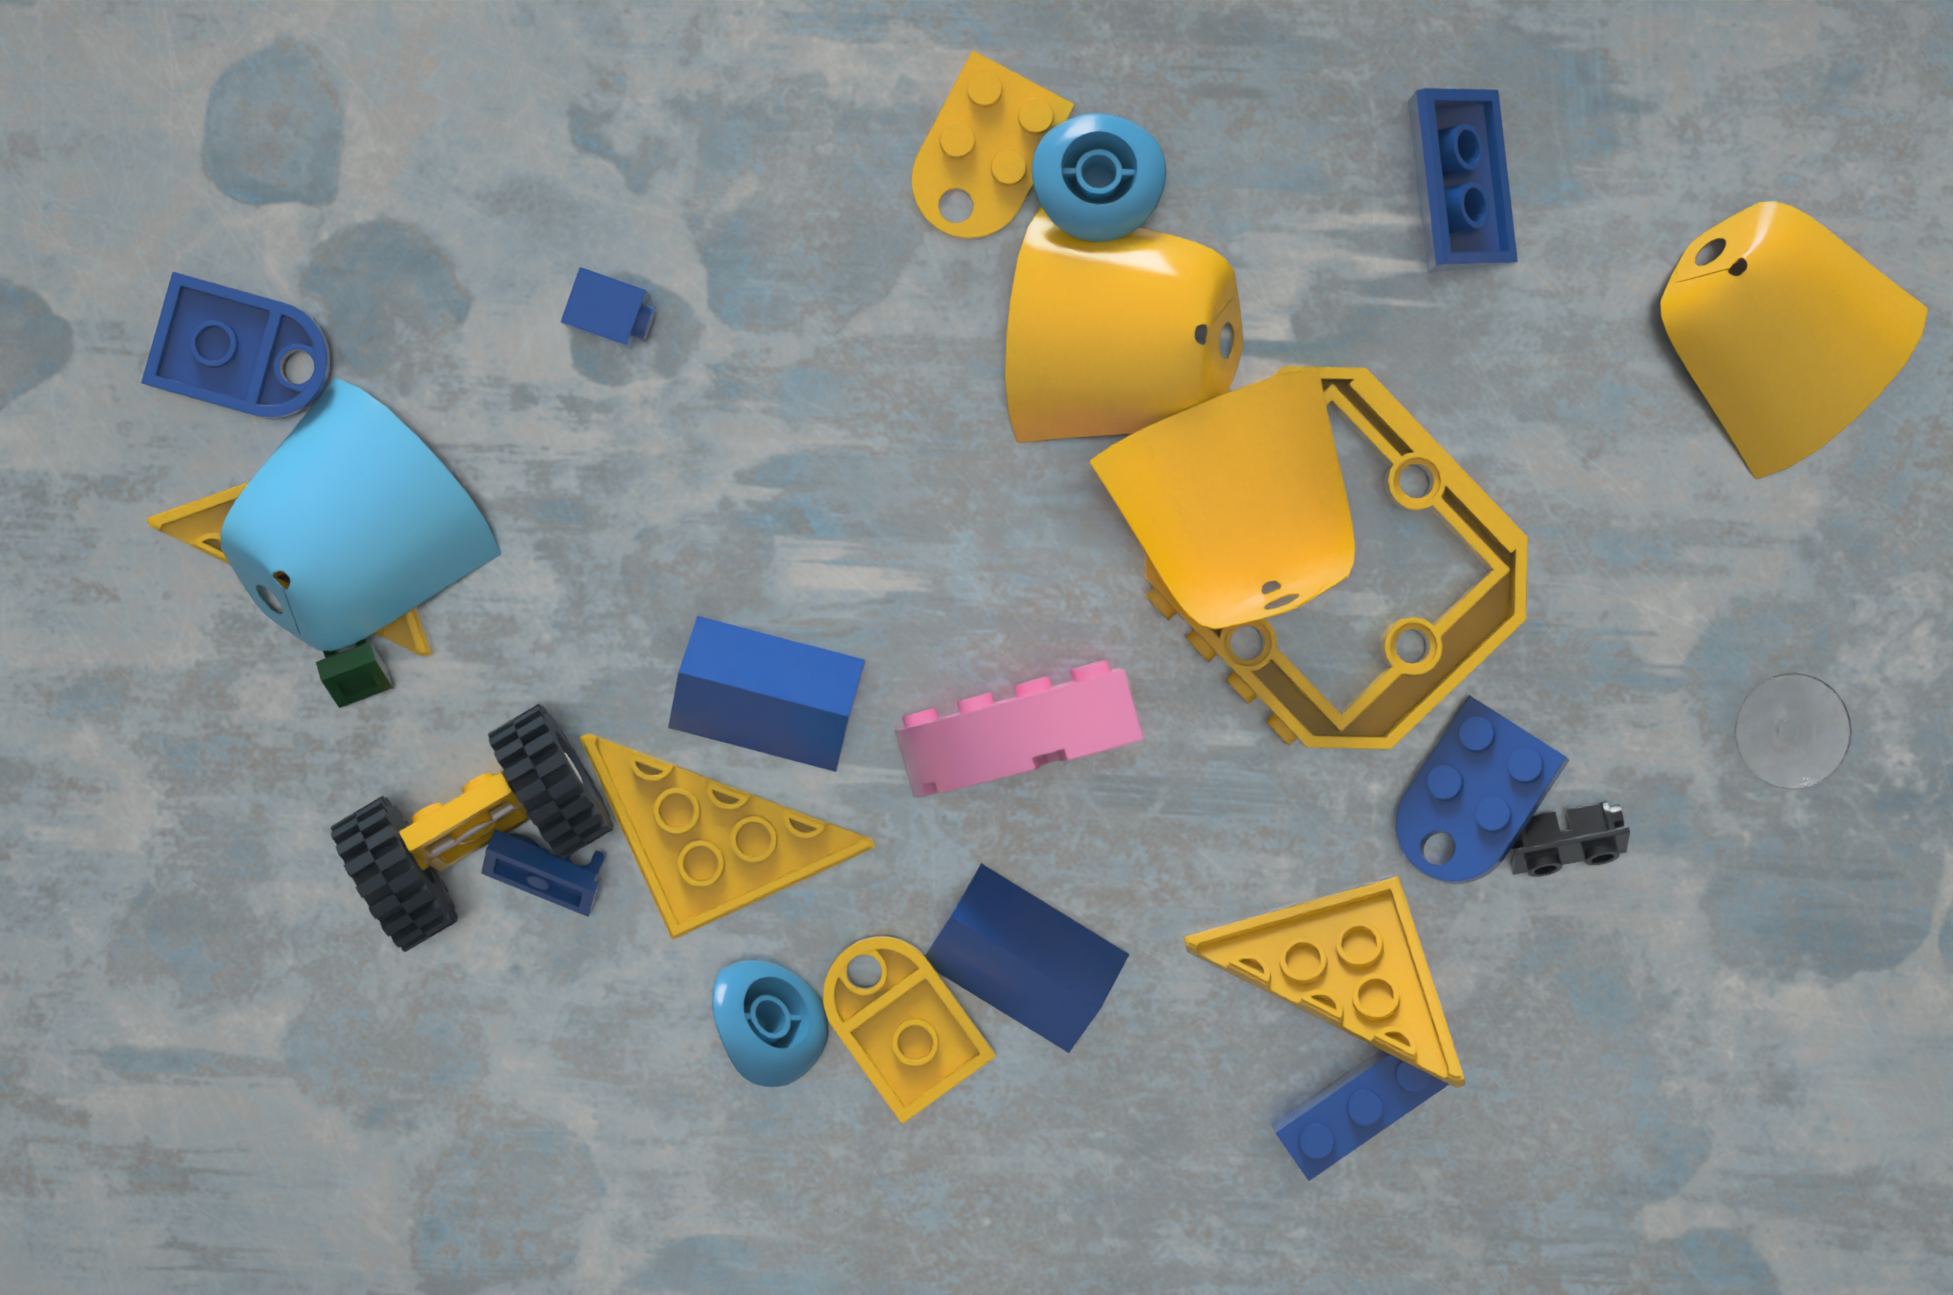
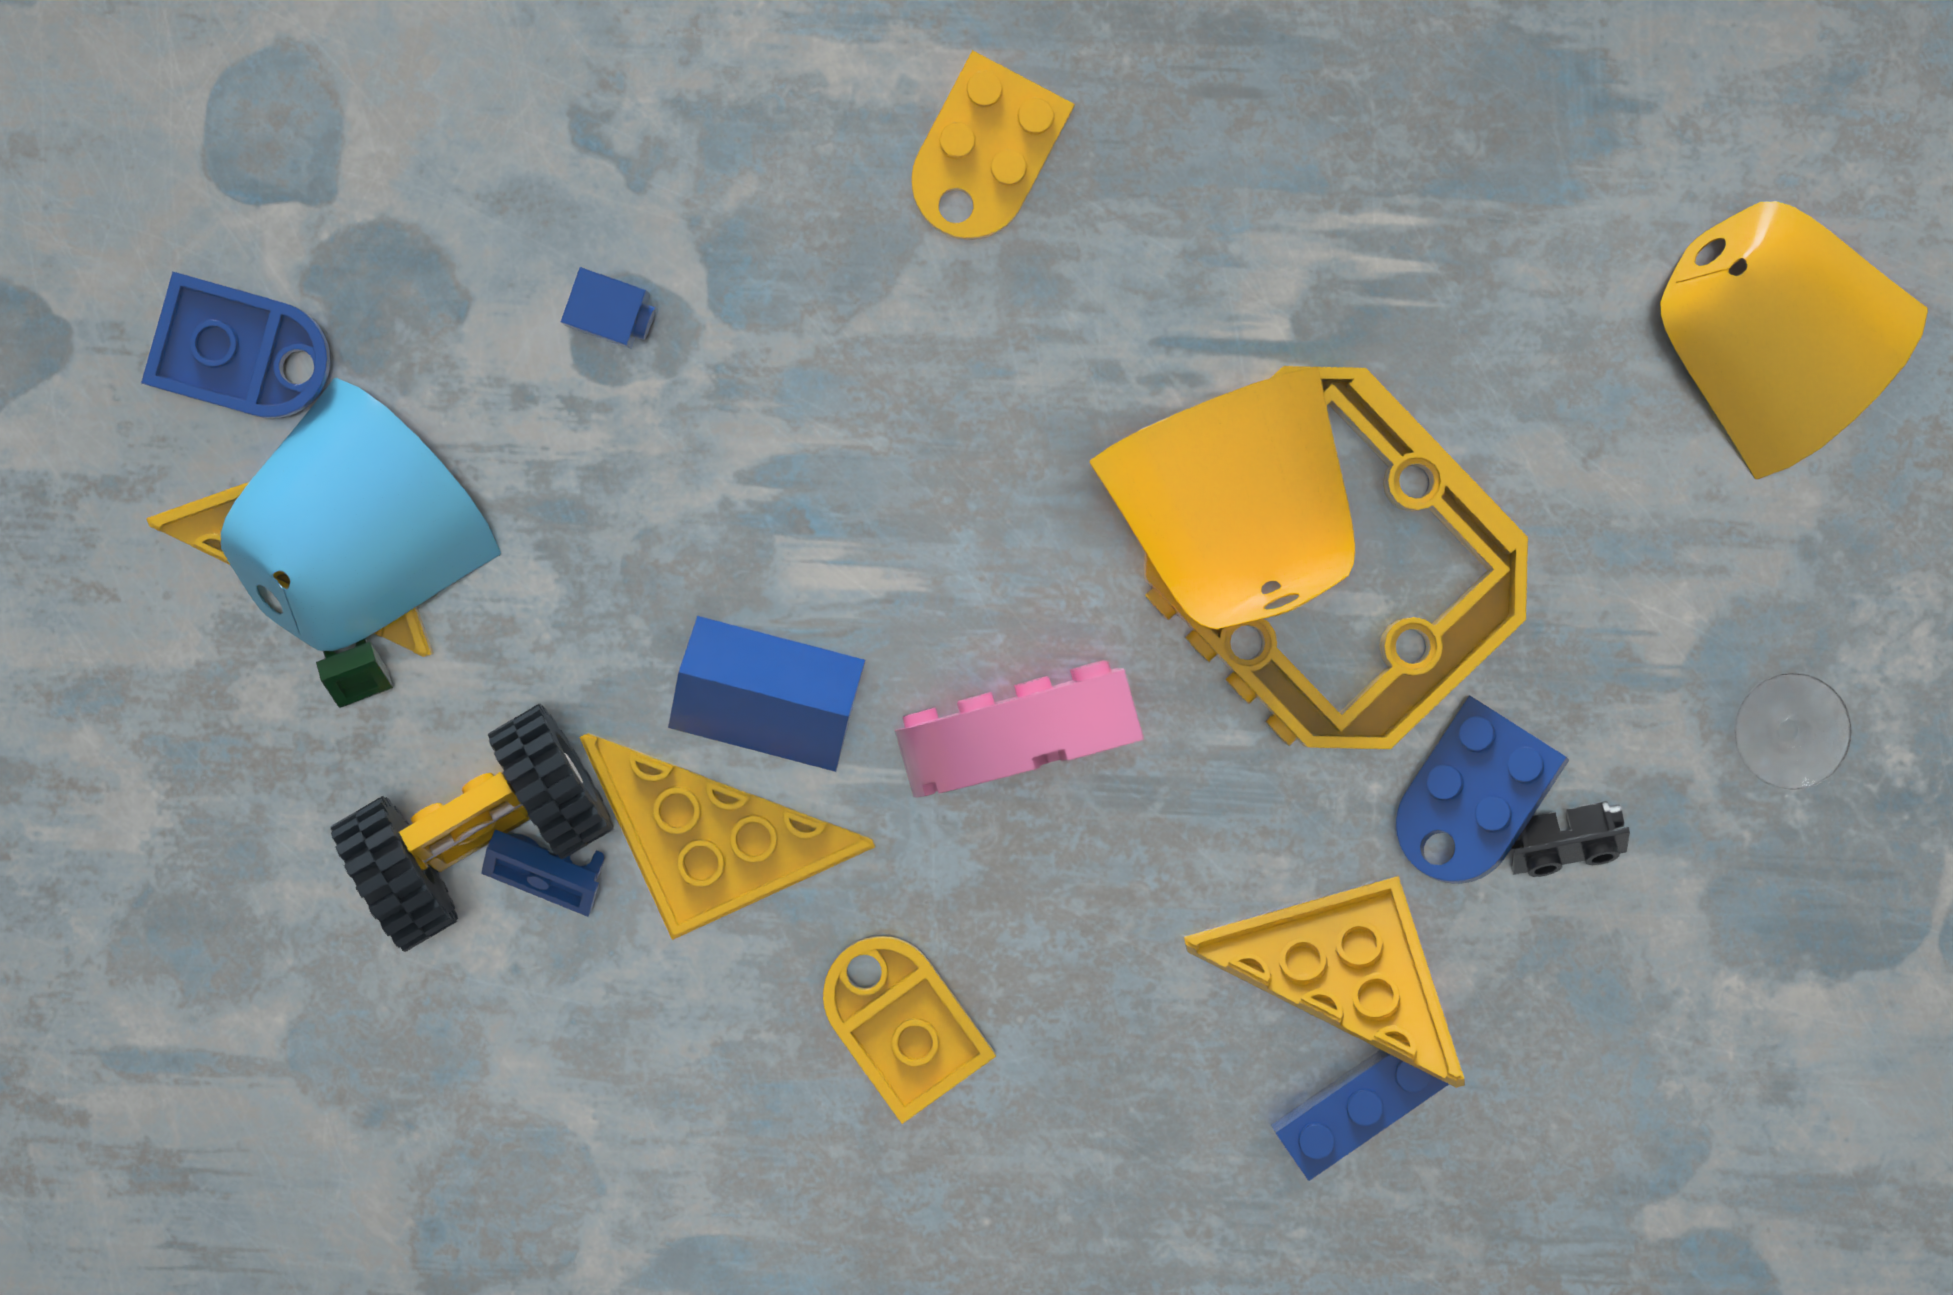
(768, 1021): dark azure hat -> none
(1026, 958): blue slope -> none
(1098, 176): dark azure hat -> none
(1109, 331): yellow piece -> none
(1462, 178): blue slope -> none

